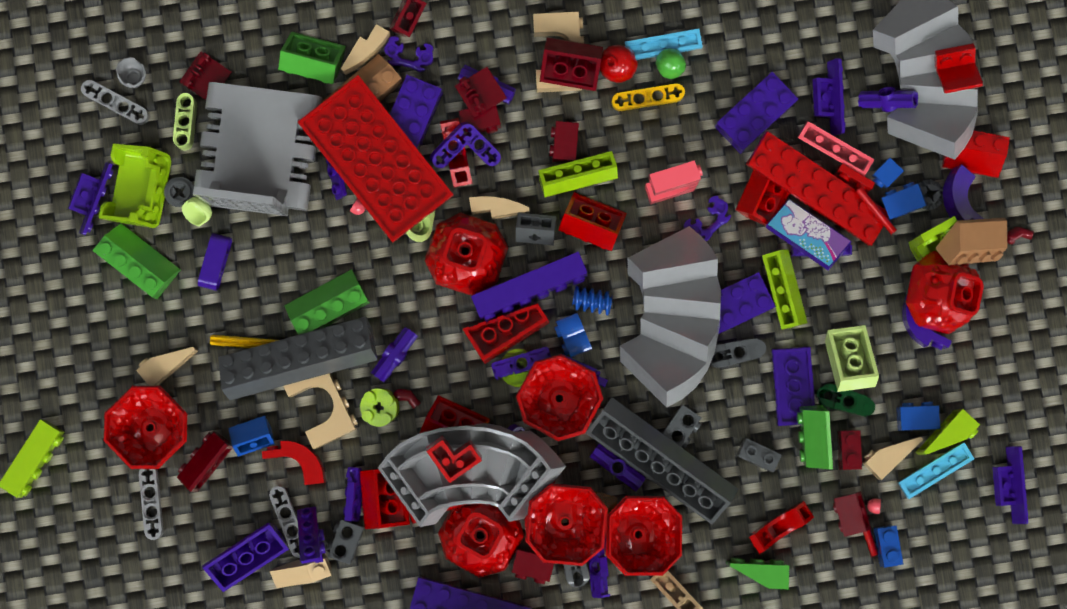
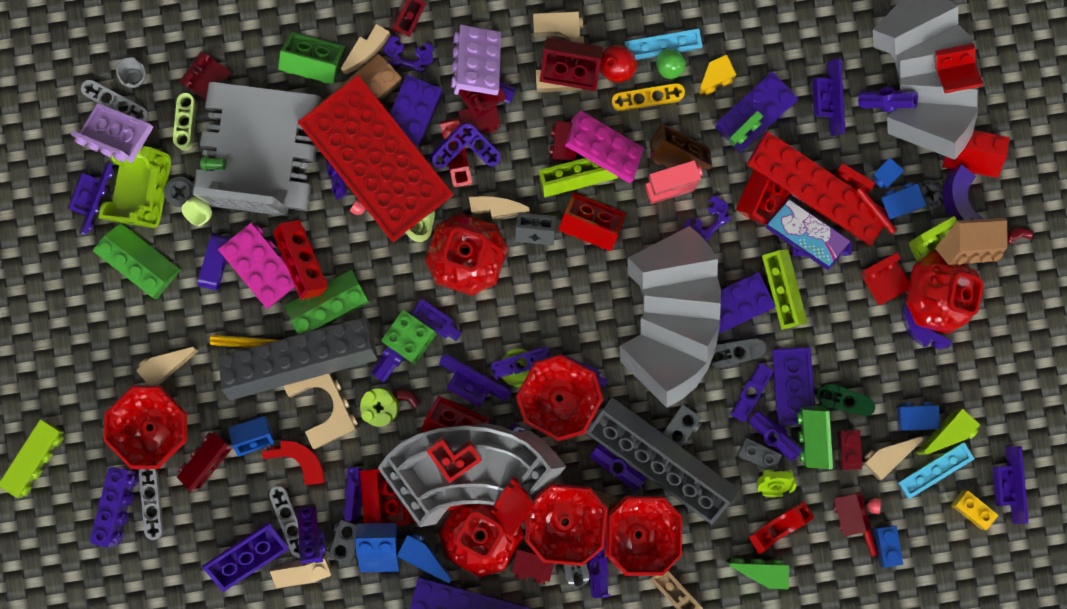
(113, 133): none -> lavender bracket
(113, 507): none -> dark purple bracket
(213, 163): none -> bright green pin
(258, 265): none -> dark pink bracket
(300, 259): none -> red brick
(377, 547): none -> blue slope
(409, 337): none -> bright green bracket
(421, 555): none -> blue slope
(435, 320): none -> dark purple hinge
(470, 383): none -> dark purple bracket
(476, 60): none -> lavender bracket
(502, 333): red wedge -> none
(512, 506): none -> red piece
(530, 286): dark purple brick -> none
(573, 335): blue brick -> none
(592, 300): blue piece -> none
(604, 146): none -> dark pink bracket
(674, 149): none -> reddish brown slope
(718, 73): none -> yellow slope
(740, 136): none -> bright green plate
(758, 382): none -> dark purple piece
(767, 427): none -> dark purple piece
(775, 483): none -> lime plate
(835, 148): coral brick -> none
(851, 358): yellowish green brick -> none
(885, 279): none -> red bracket
(974, 510): none -> yellow brick

